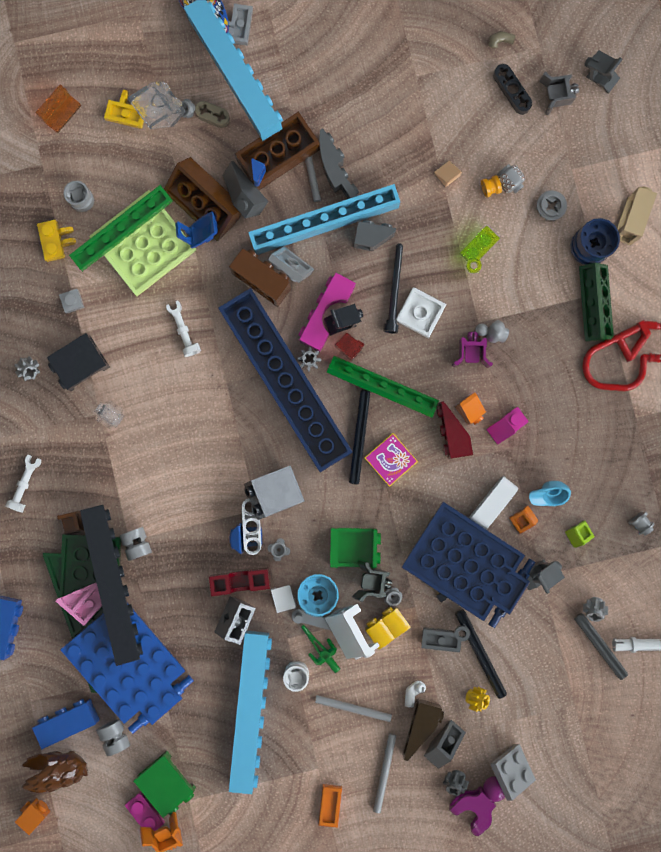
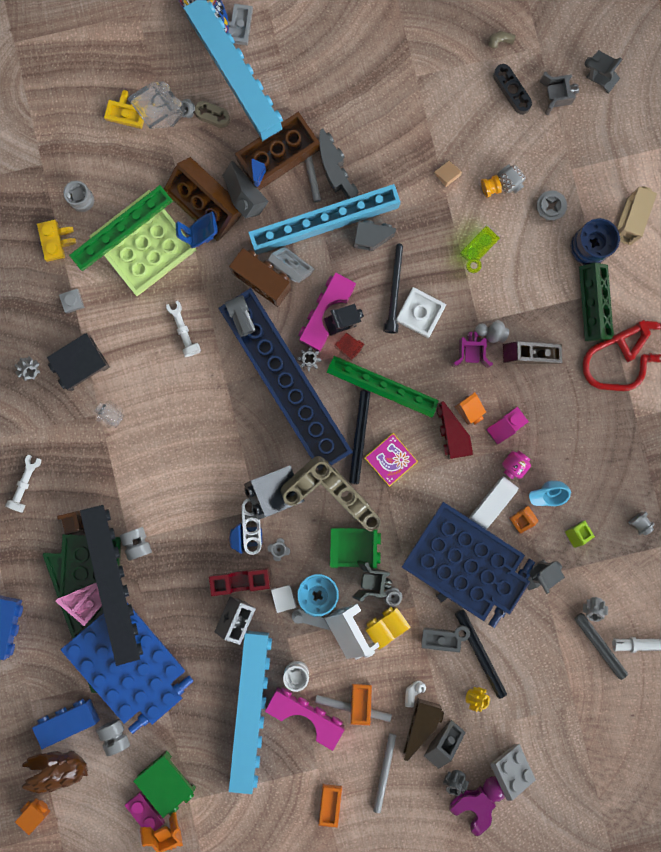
(58, 109): clear orange panel -> none
(239, 312): none -> dark grey piece
(284, 705): none -> dark pink arch
(308, 479): none -> dark tan beam
(325, 655): green piece -> none
(361, 704): none -> orange tile
(516, 465): none -> dark pink head
(532, 353): none -> dark brown slope

